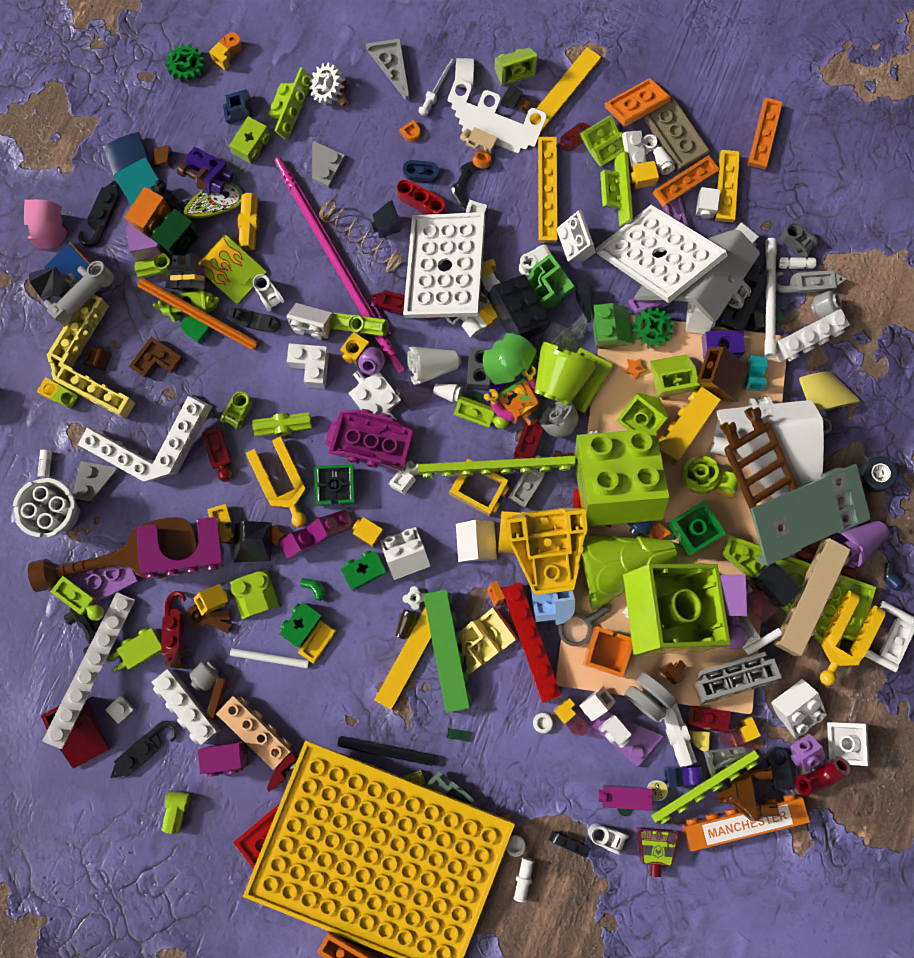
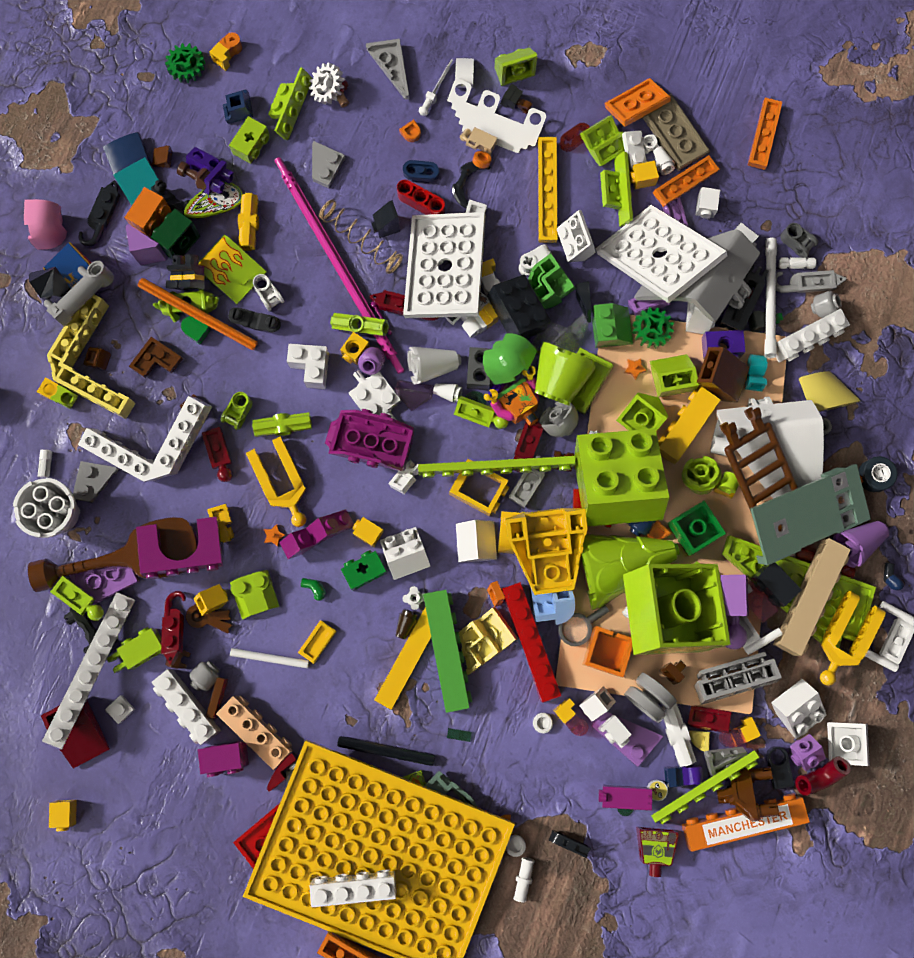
(62, 814): none -> yellow brick
(142, 750): black plate -> none
(152, 266): lime piece -> none
(175, 804): lime piece -> none
(252, 541): black slope -> none
(310, 321): white slope -> none
(310, 620): green brick -> none
(341, 480): piece -> none
(353, 888): none -> white brick
(566, 87): yellow tile -> none
(611, 839): white piece -> none
(727, 185): yellow plate -> none

